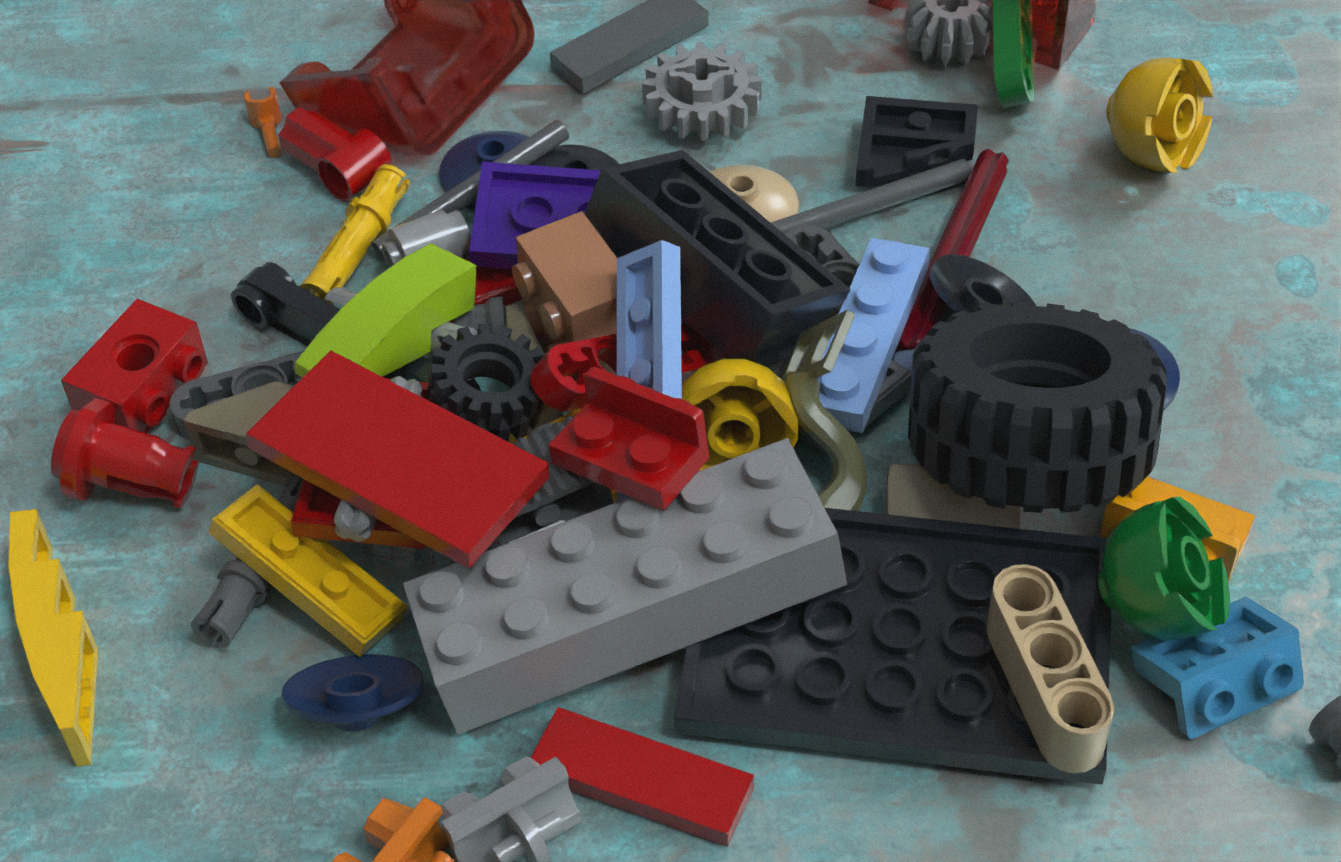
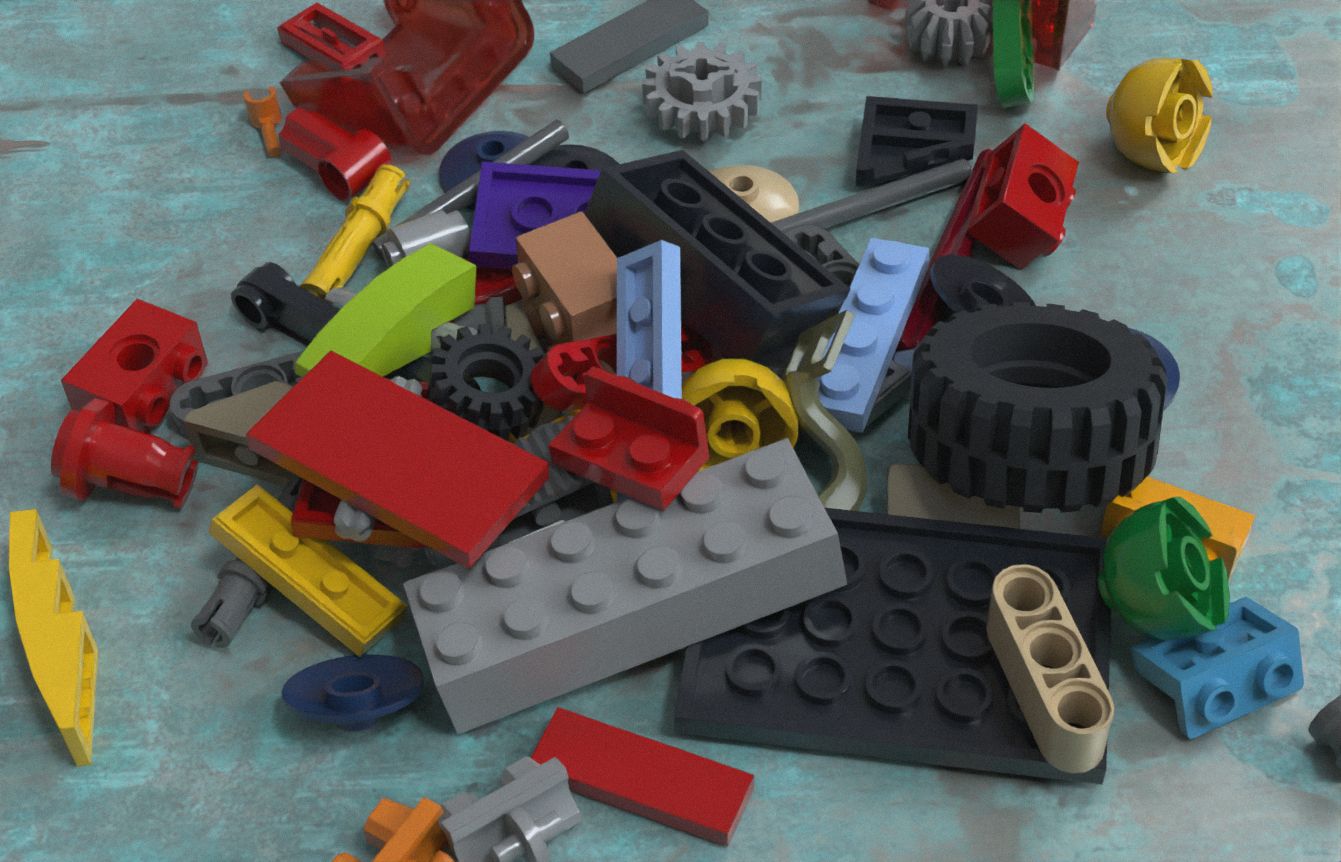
(323, 44): none -> red tile
(1024, 197): none -> red brick

